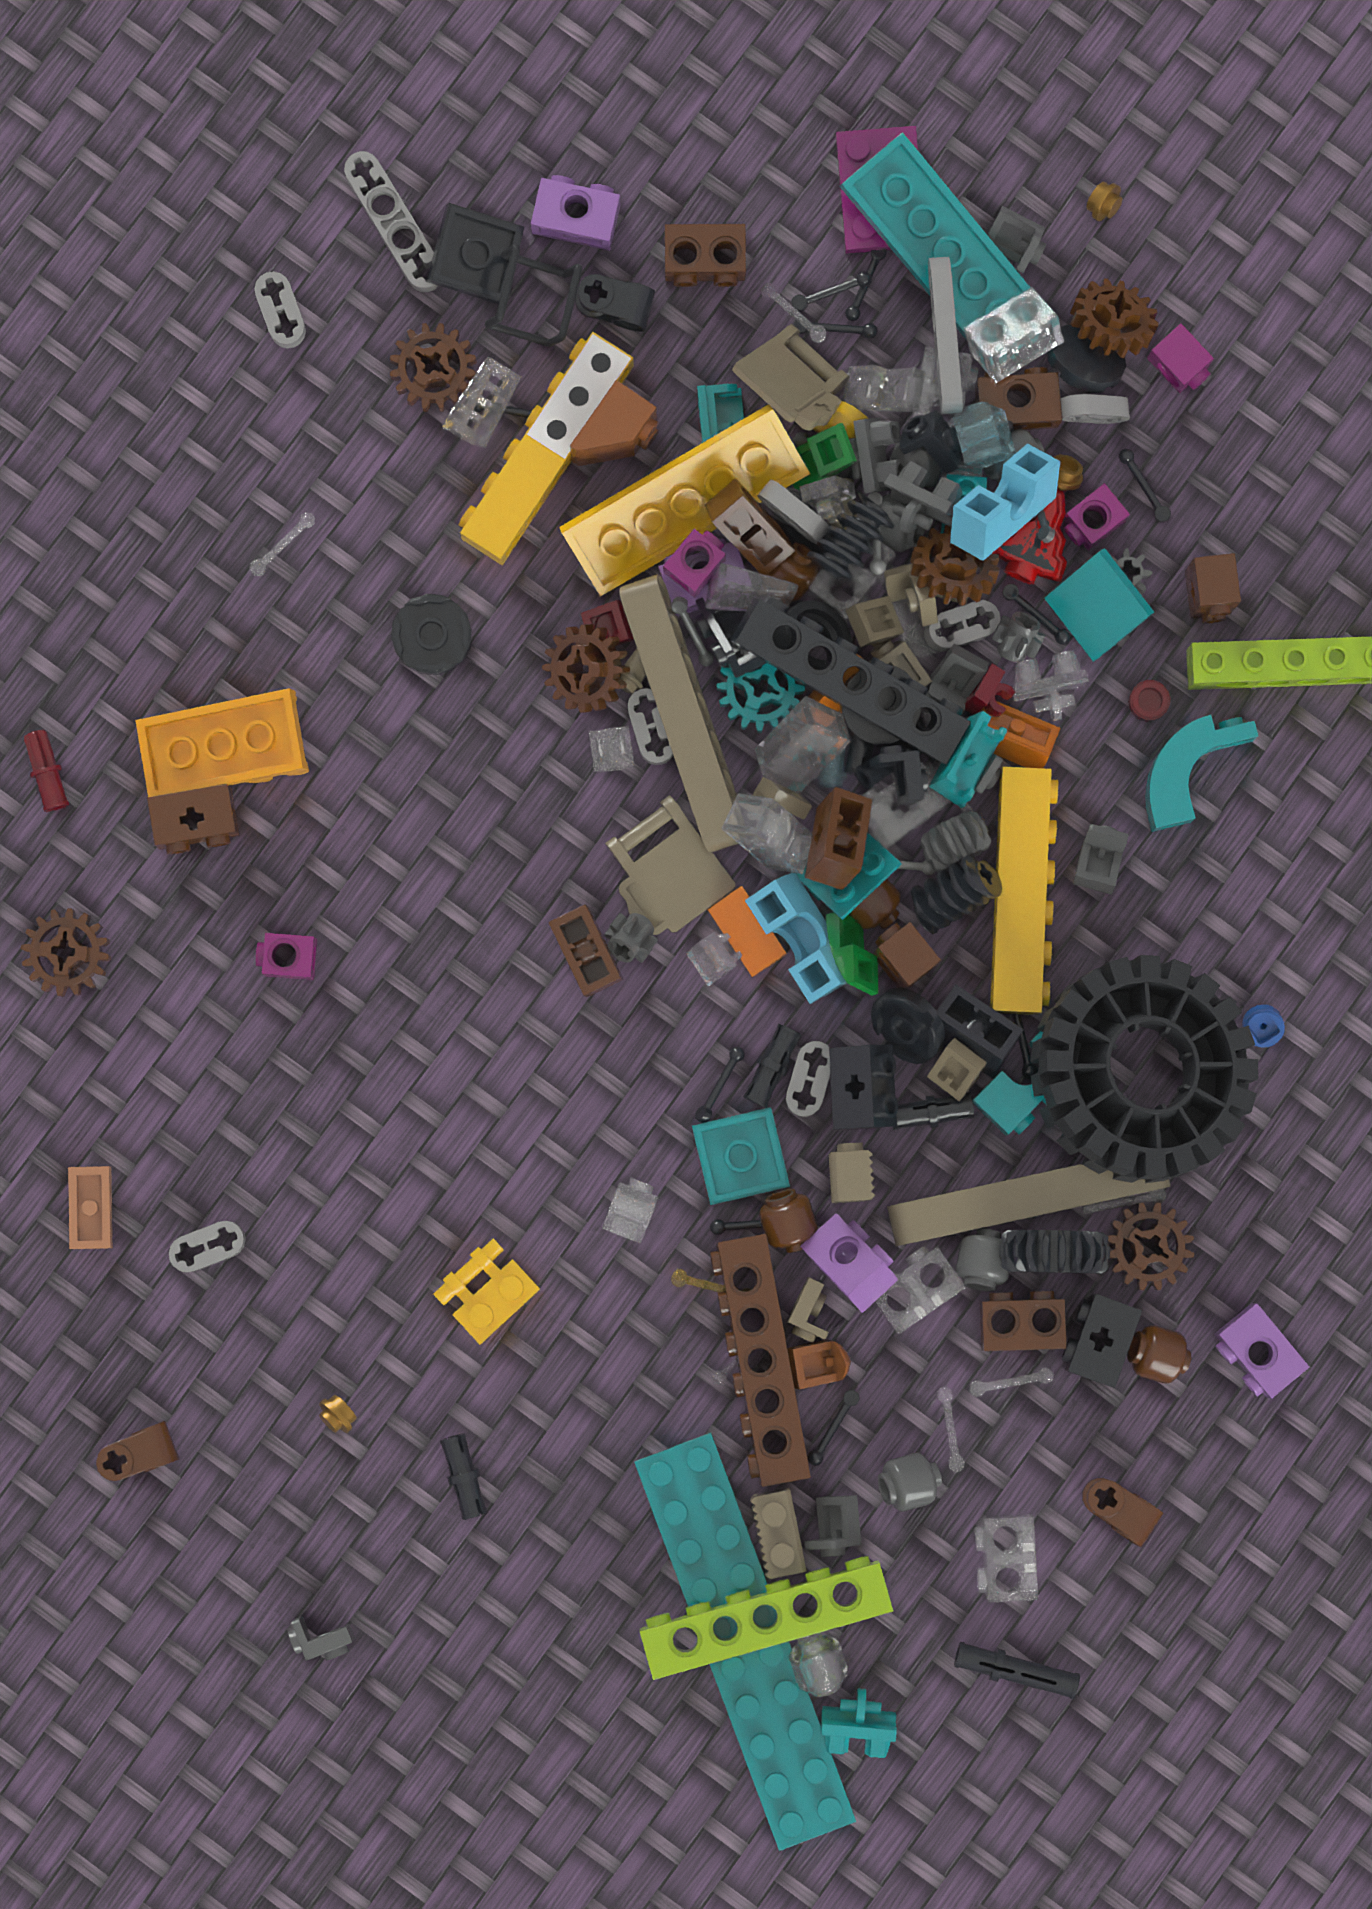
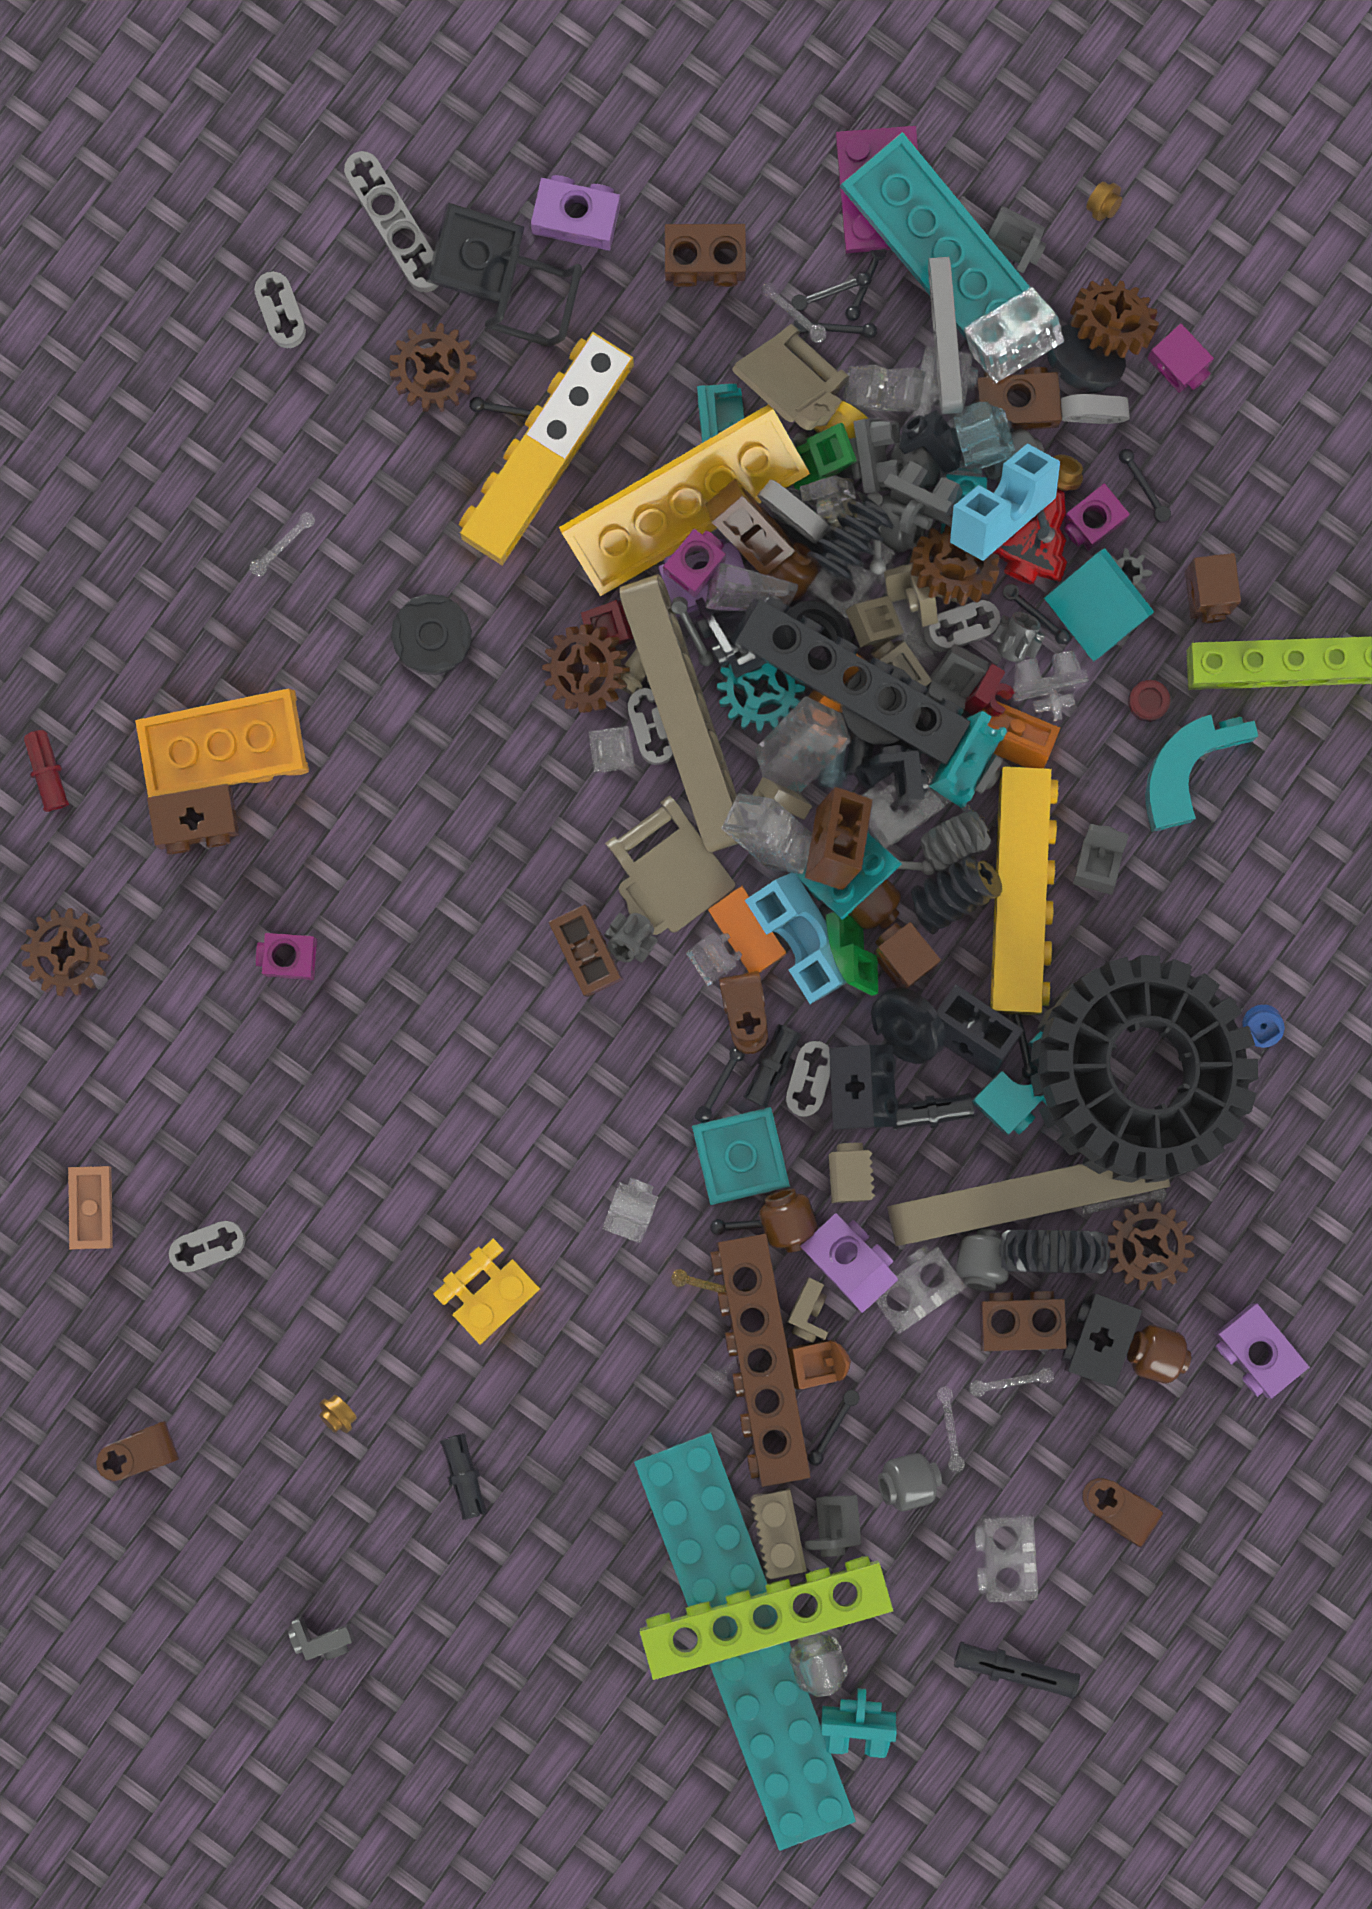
(464, 407): clear slope -> none
(616, 428): dark orange slope -> none
(619, 303): black piece -> none
(745, 1006): none -> reddish brown piece
(957, 1069): dark tan bracket -> none

